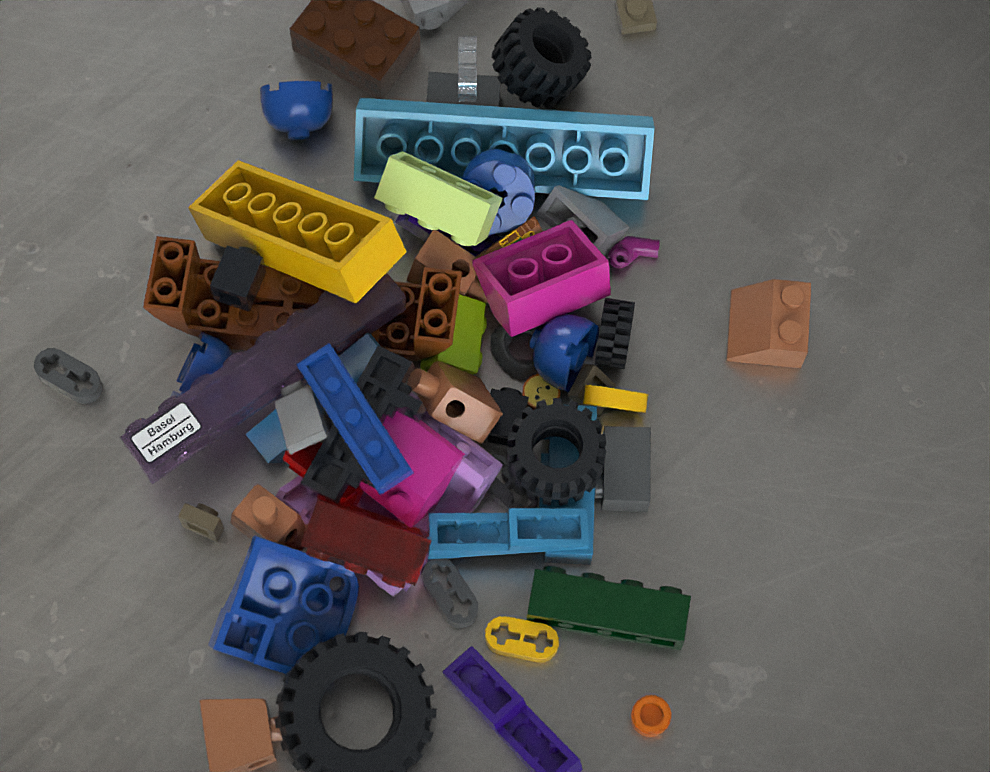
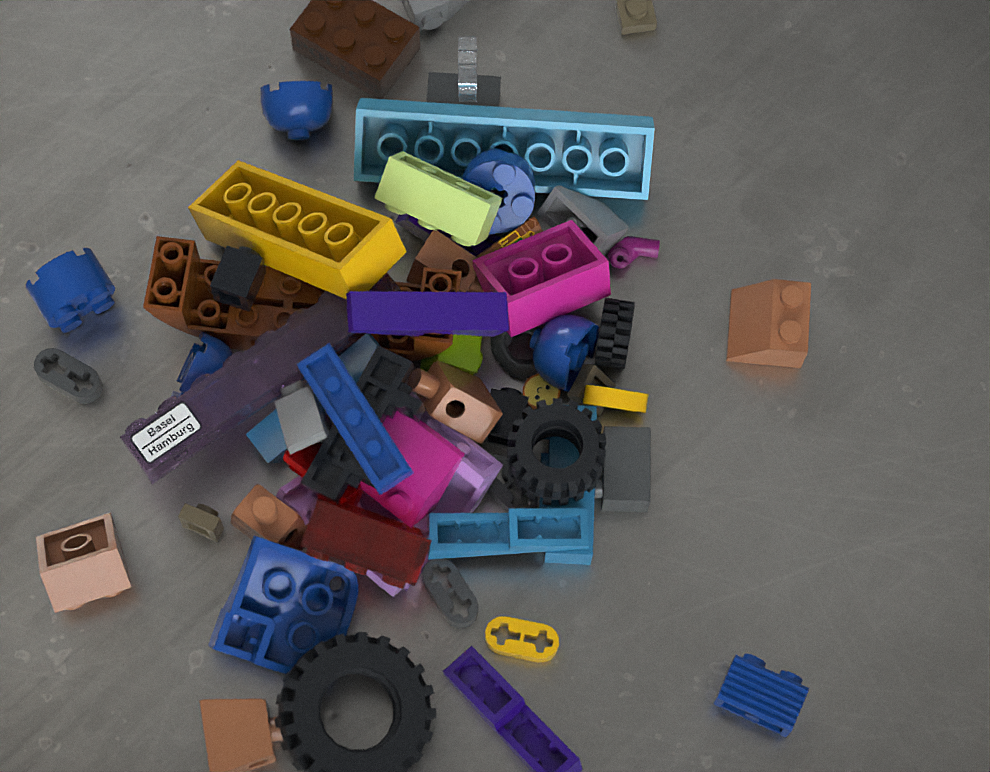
(71, 289): none -> blue brick
(82, 563): none -> nougat slope
(427, 313): none -> dark purple slope
(541, 57): black tyre -> none
(609, 608): dark green brick -> none
(650, 716): orange tile -> none
(761, 694): none -> blue brick

